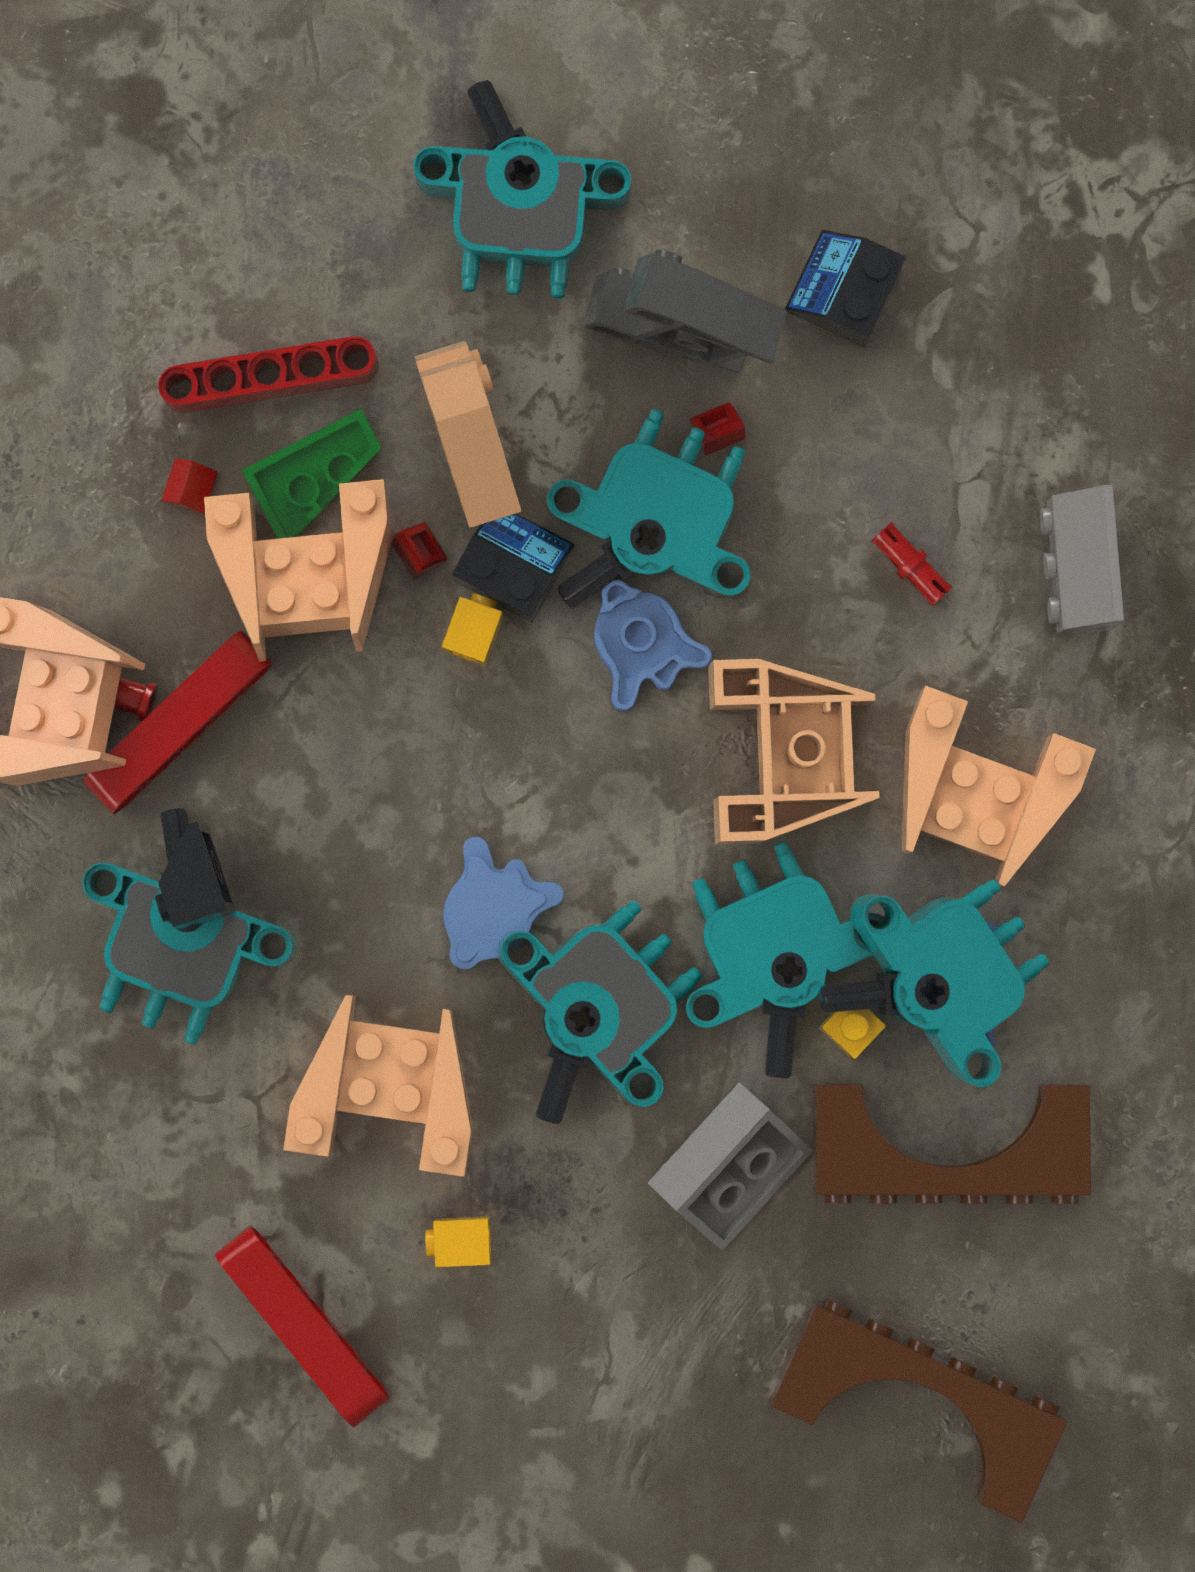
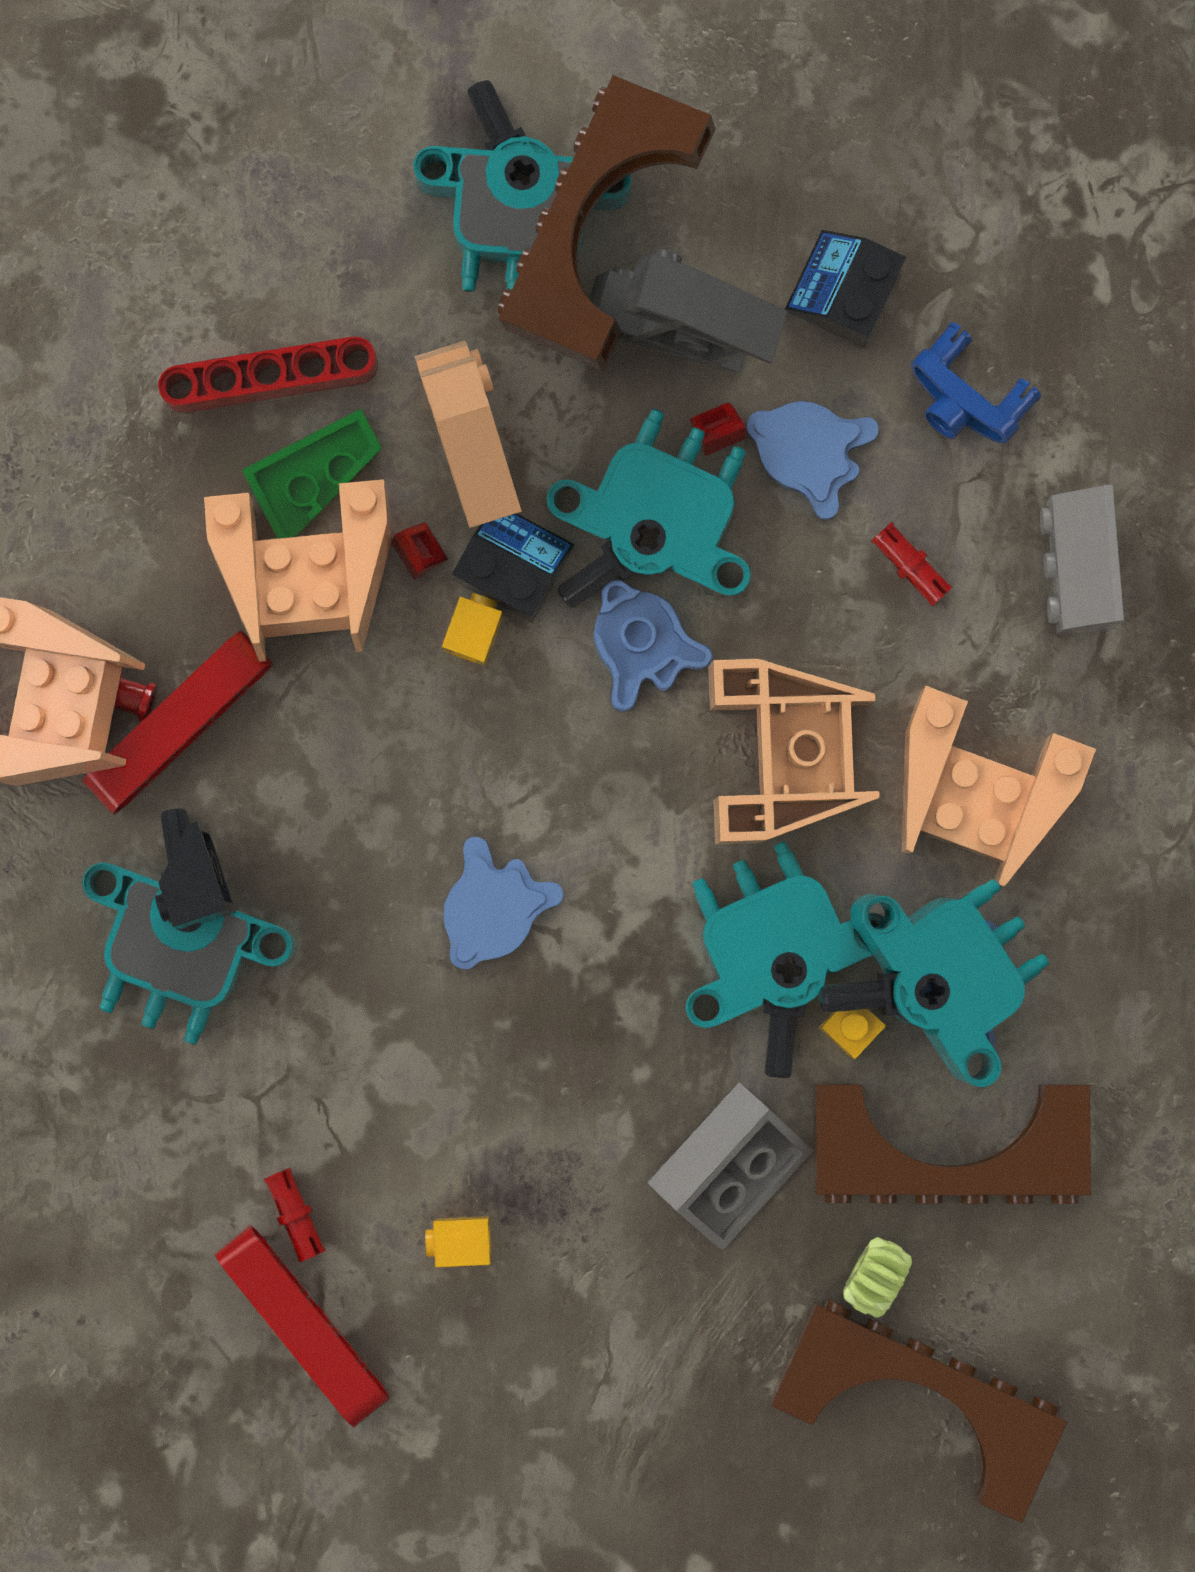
(189, 485): red slope -> none
(294, 1215): none -> red pin
(386, 1076): light nougat wedge -> none
(621, 996): piece -> none
(627, 133): none -> reddish brown arch
(808, 450): none -> medium blue tile
(877, 1277): none -> yellowish green gear
(957, 402): none -> blue connector

